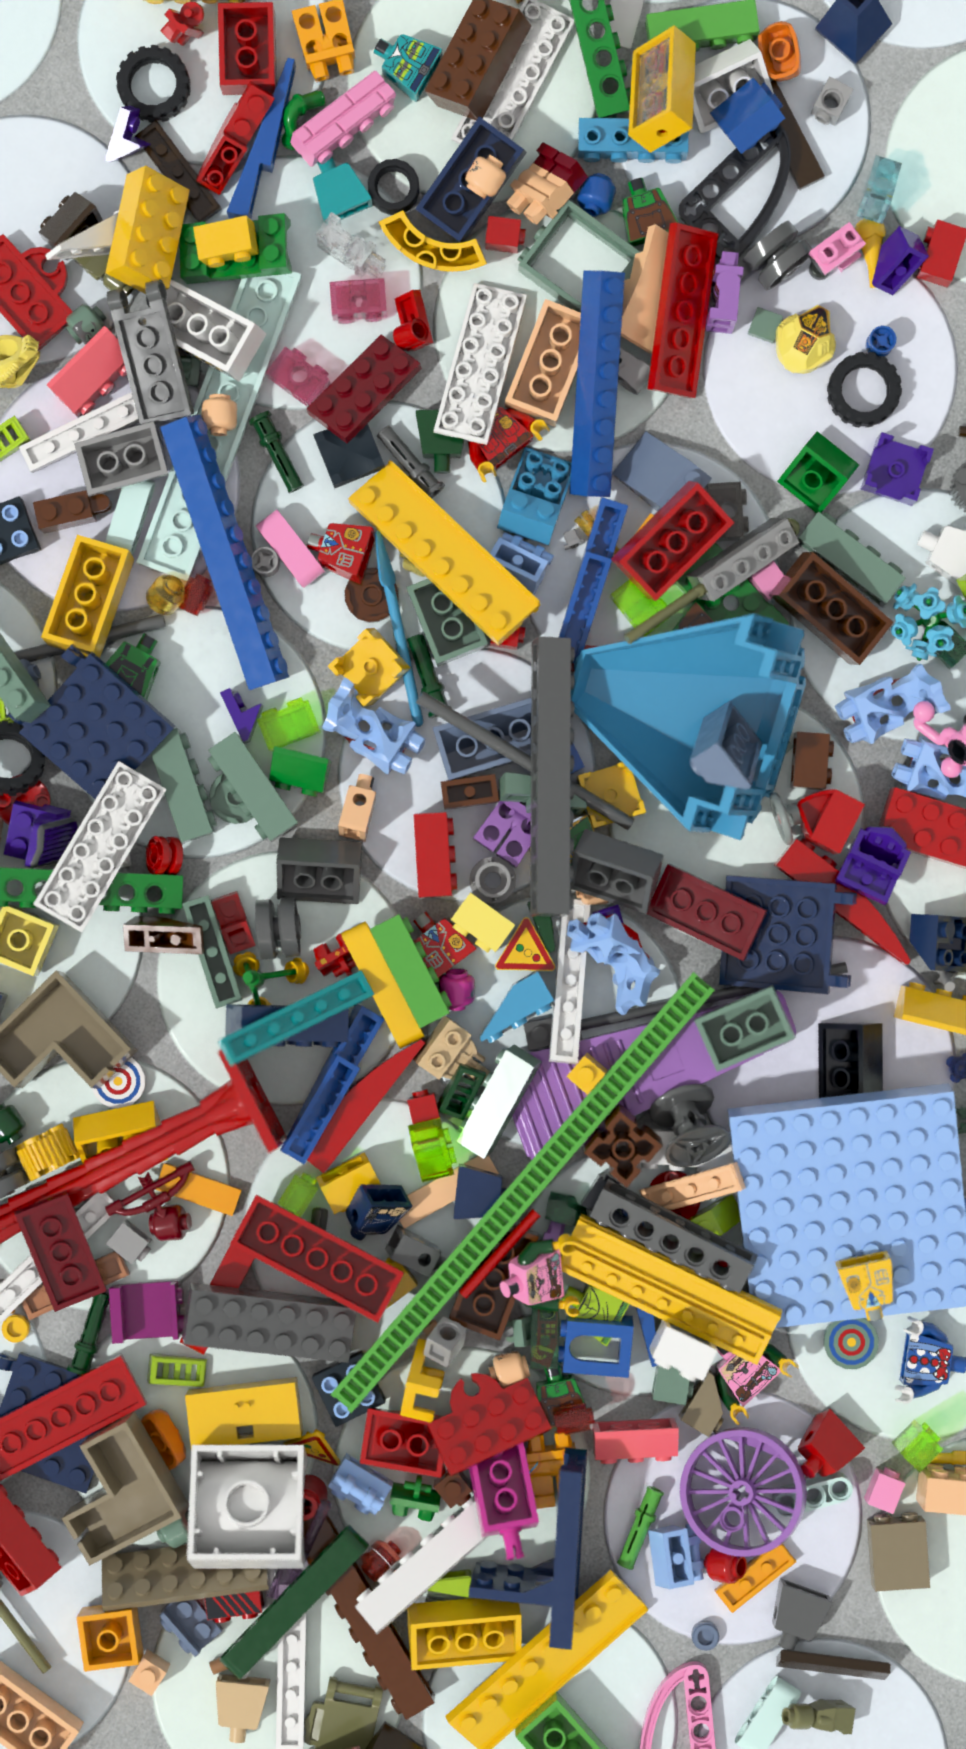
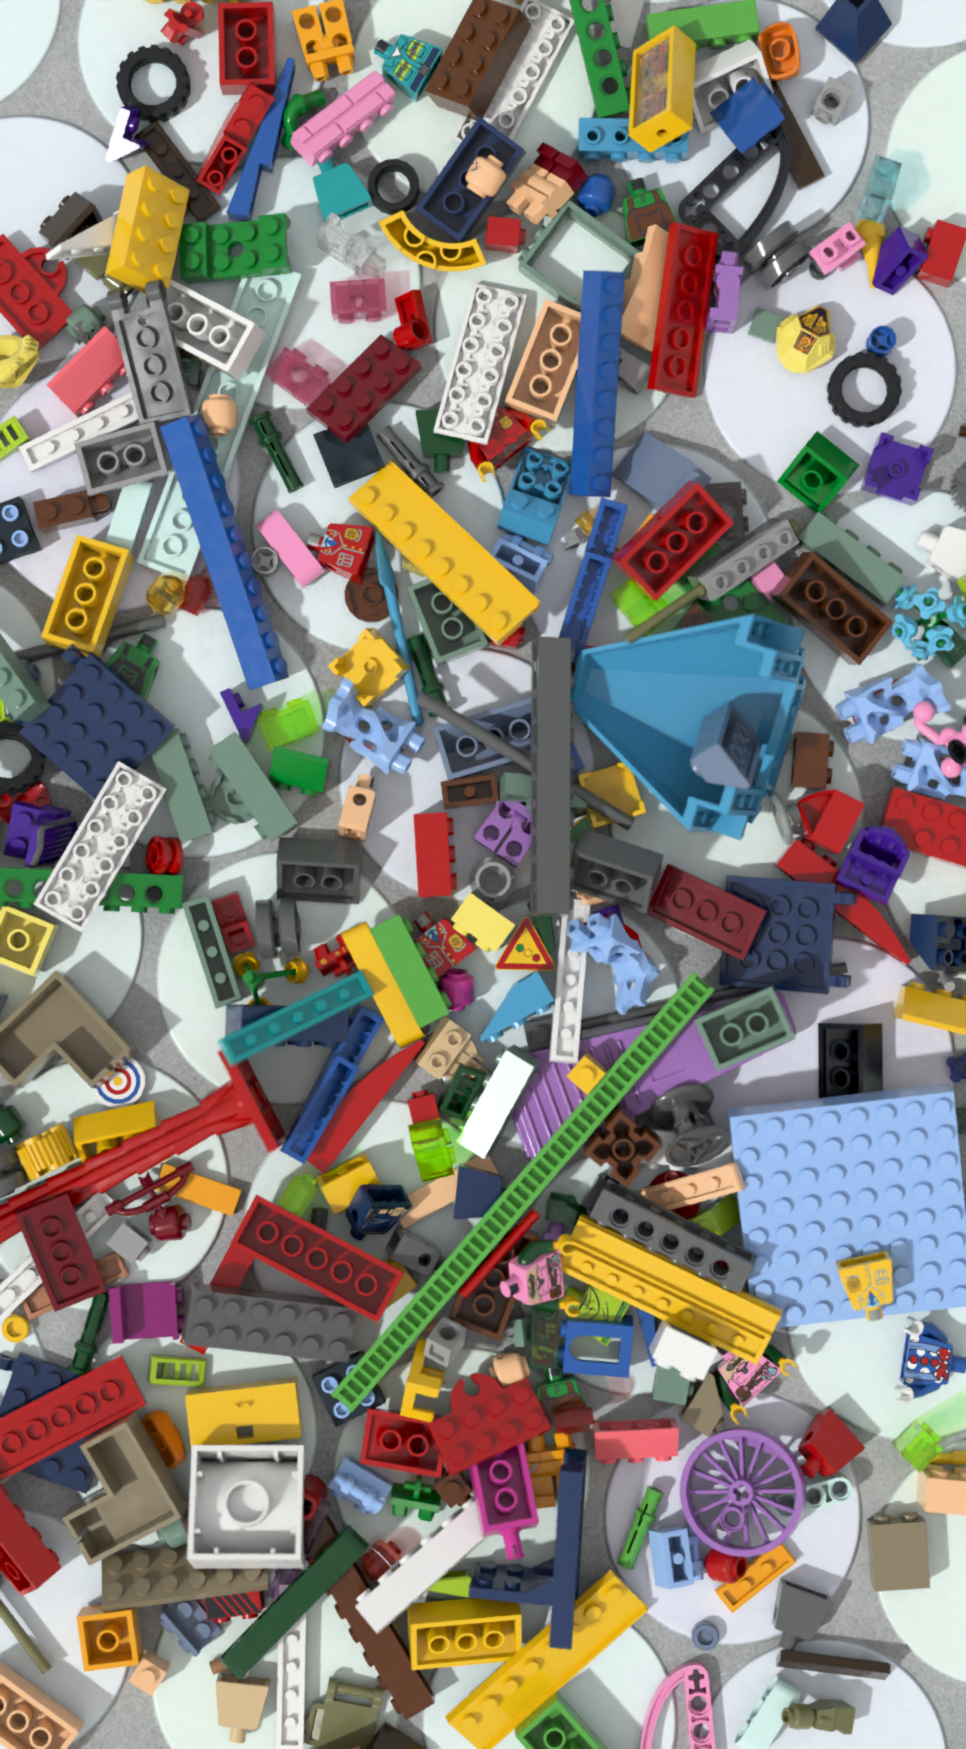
(162, 936): slope -> none
(226, 241): yellow brick -> none
(316, 1447): yellow piece -> none
(851, 1342): tile -> none
(885, 1489): bright pink brick -> none

